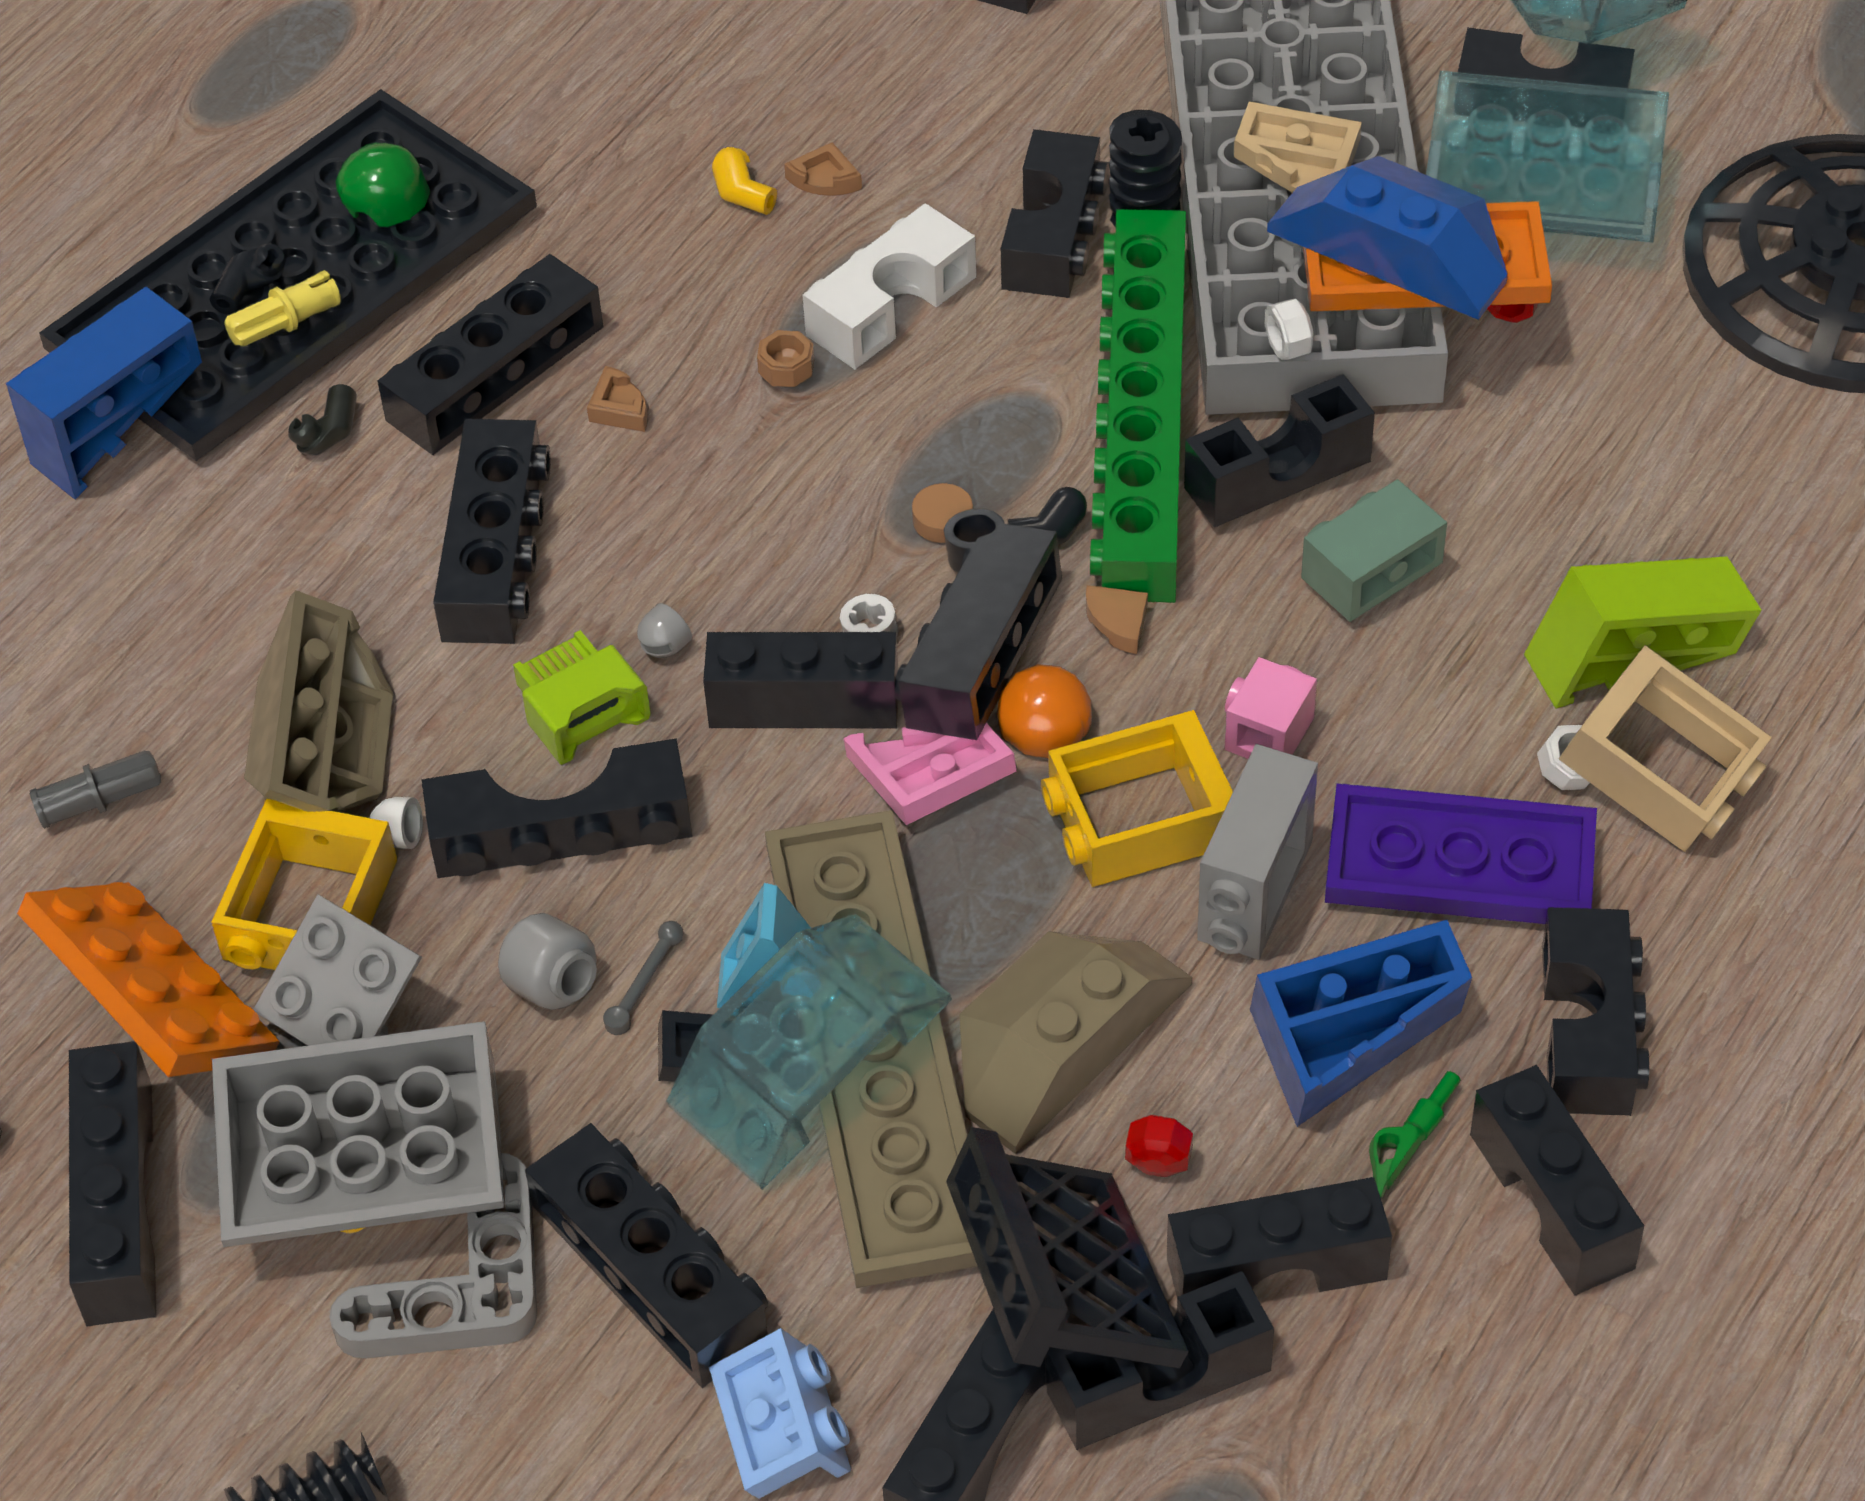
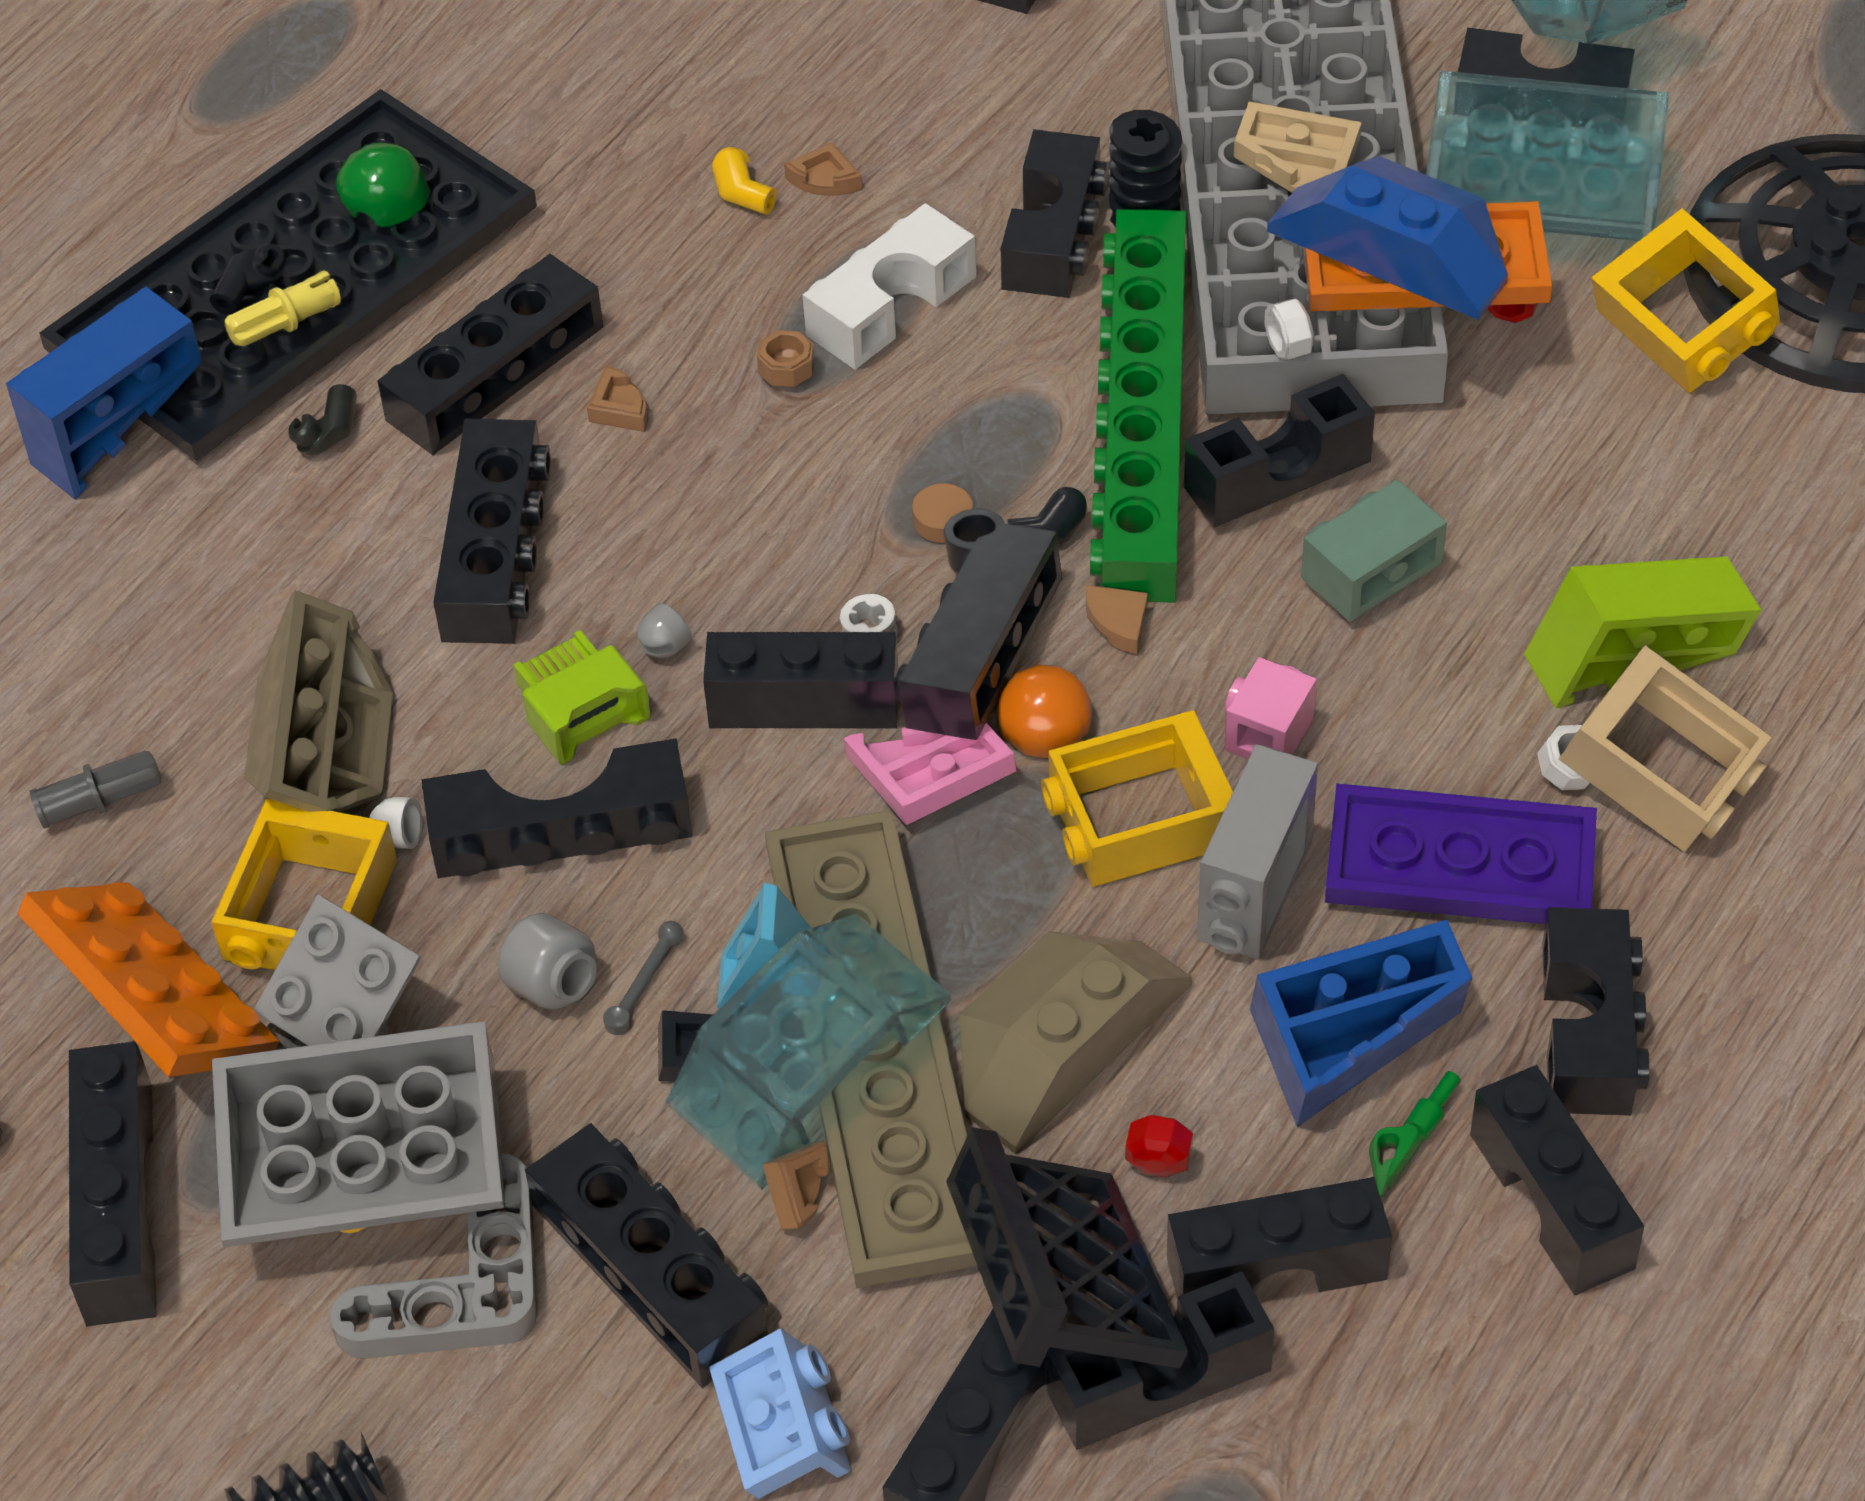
(796, 1182): none -> medium nougat tile
(1654, 262): none -> yellow window

